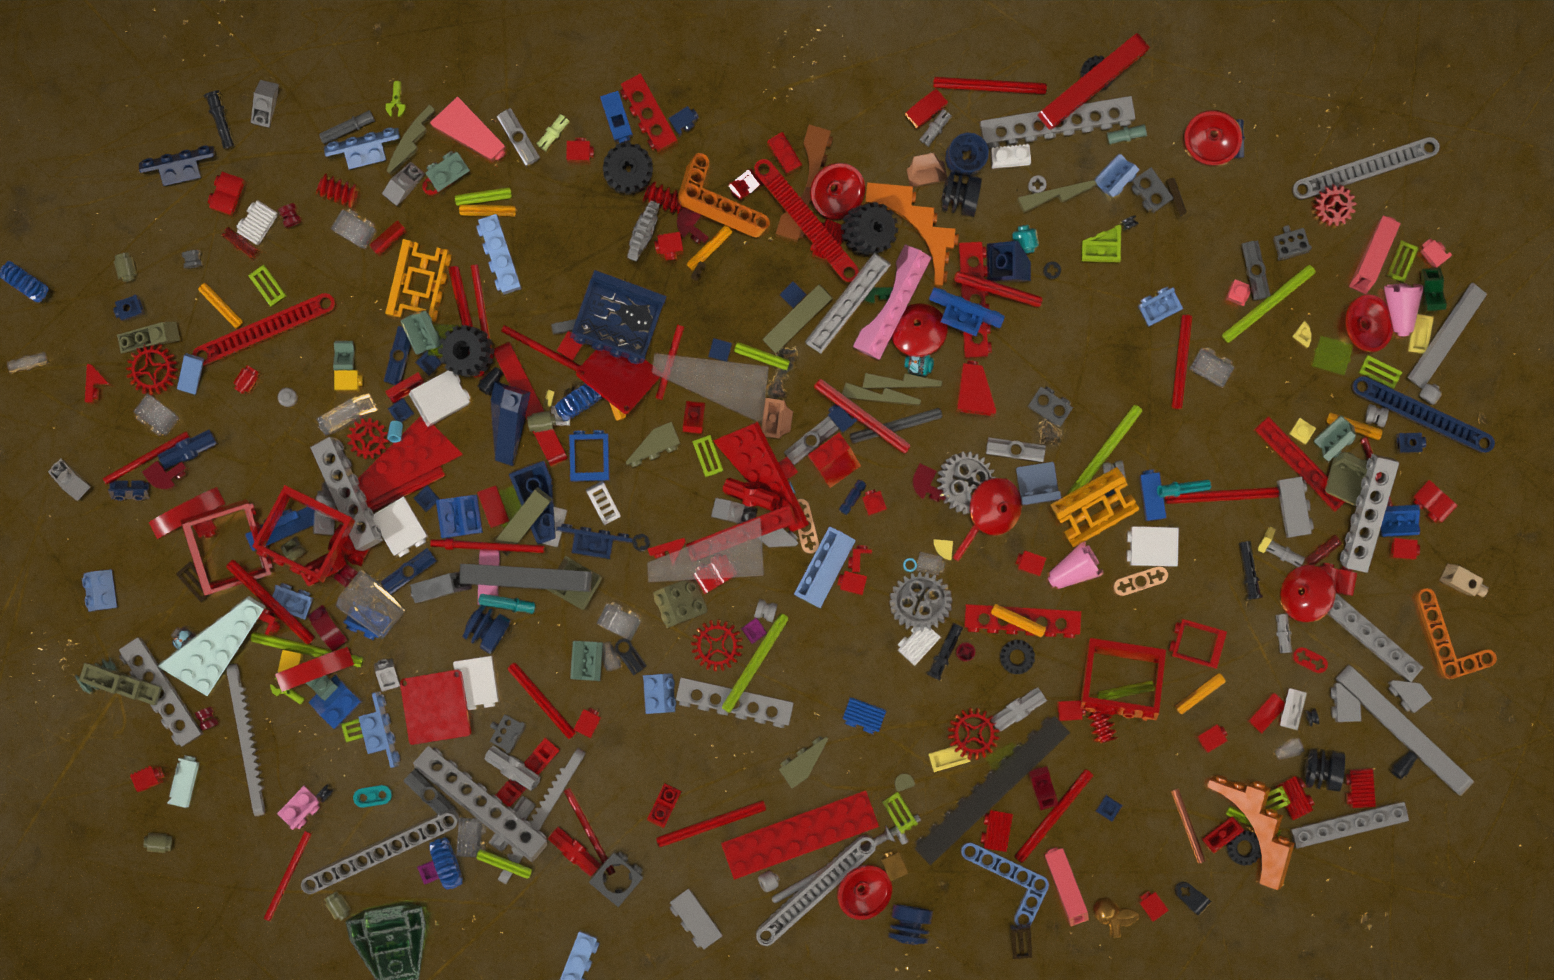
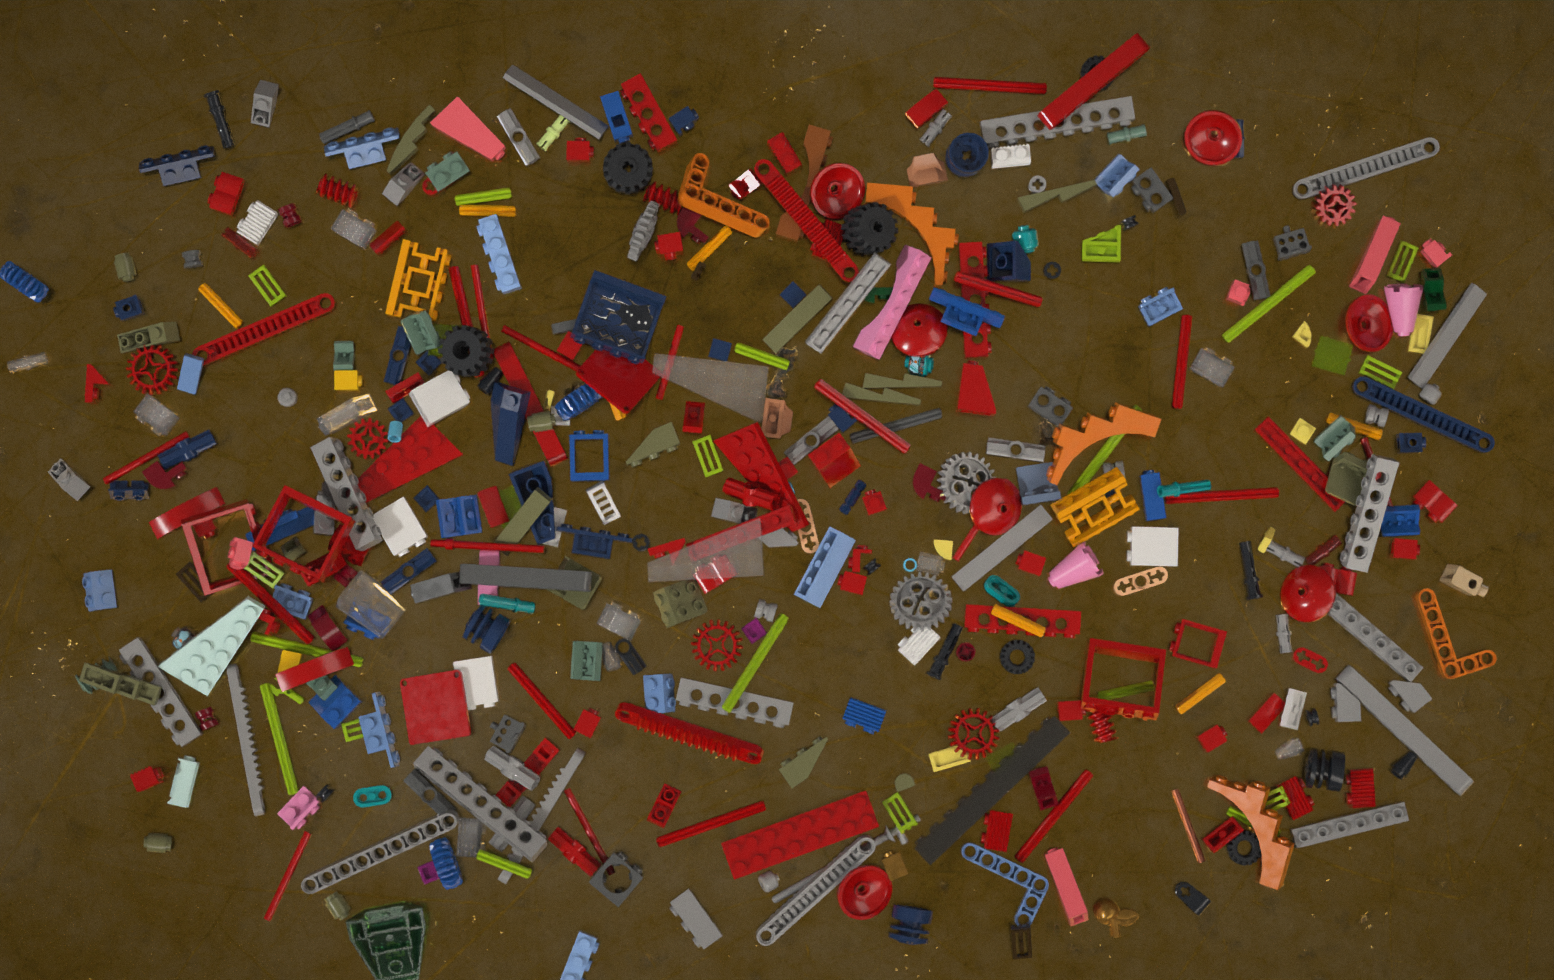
(239, 553): none -> coral brick
(246, 379): red brick -> none
(267, 563): none -> lime tile
(279, 739): none -> lime axle
(386, 674): light grey bracket -> none
(396, 100): lime bar -> none
(405, 489): red axle -> none
(555, 101): none -> light grey tile
(689, 733): none -> red gear
(872, 566): none -> black bush
(961, 194): black wheel -> none
(1002, 548): none -> light grey tile
(1002, 591): none -> teal plate
(1095, 428): none -> orange arch
(1108, 808): dark blue tile -> none
(1152, 905): red brick -> none
(1295, 507): light grey brick -> none

